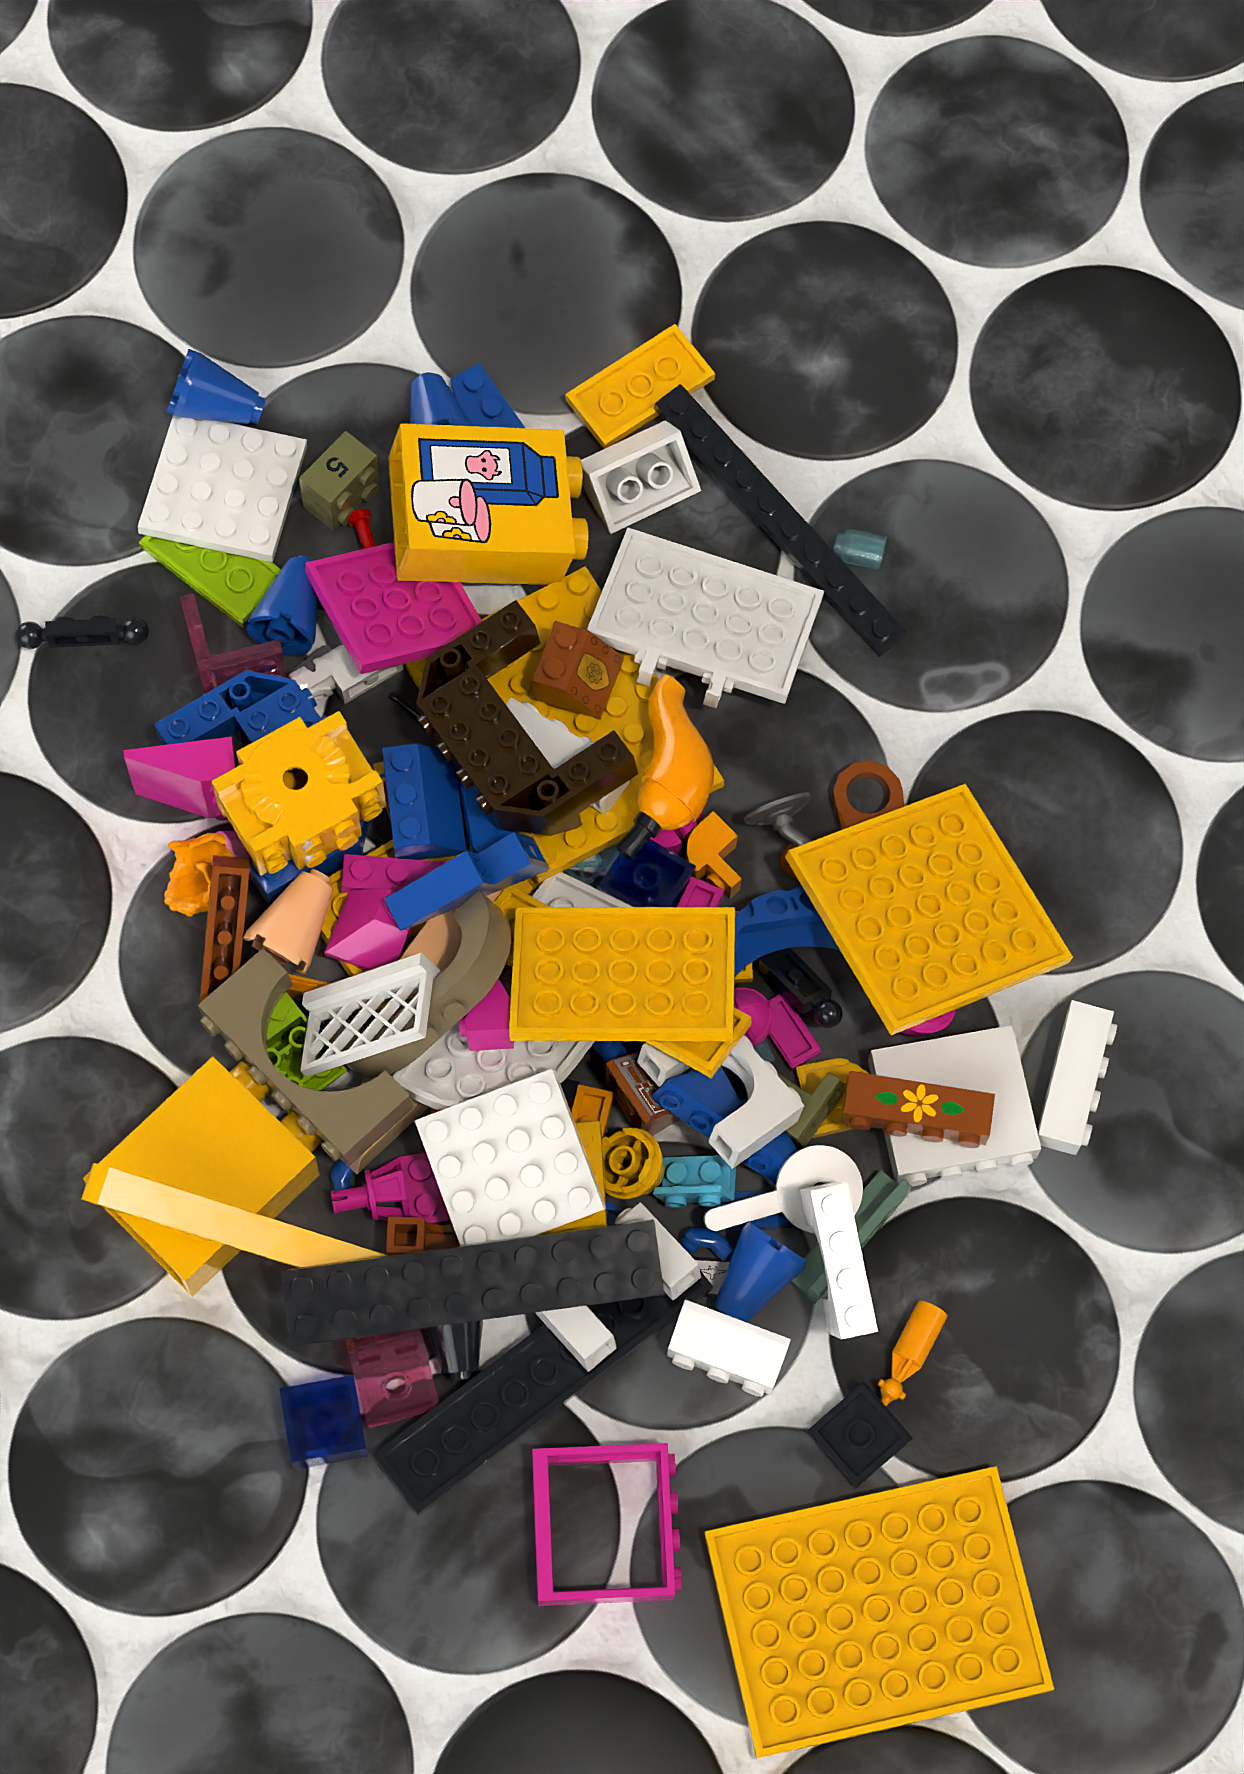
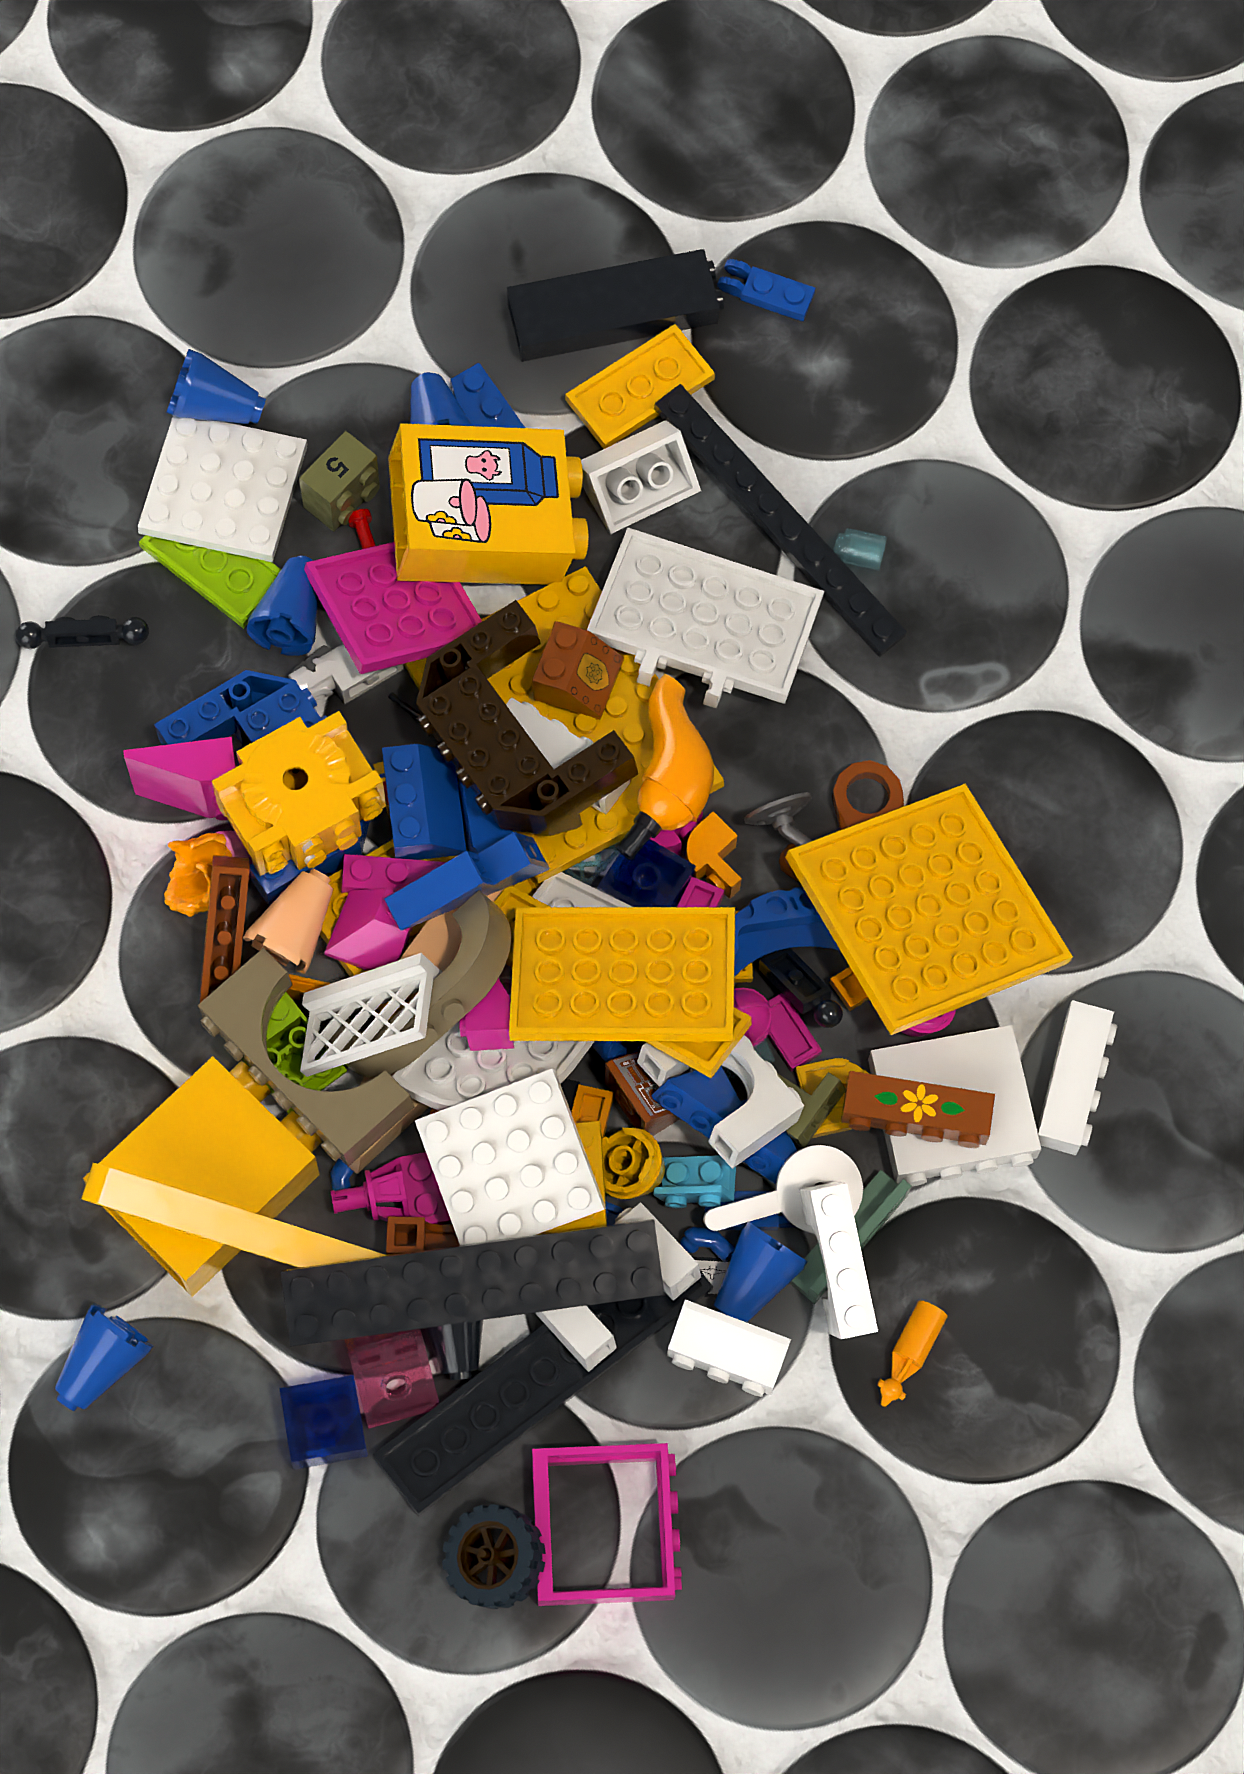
(99, 1358): none -> blue cone
(219, 668): clear pink bracket -> none
(463, 1545): none -> black wheel
(613, 304): none -> black brick
(767, 290): none -> blue hinge
(848, 989): none -> light orange plate
(860, 1434): black plate -> none
(877, 1612): yellow plate -> none

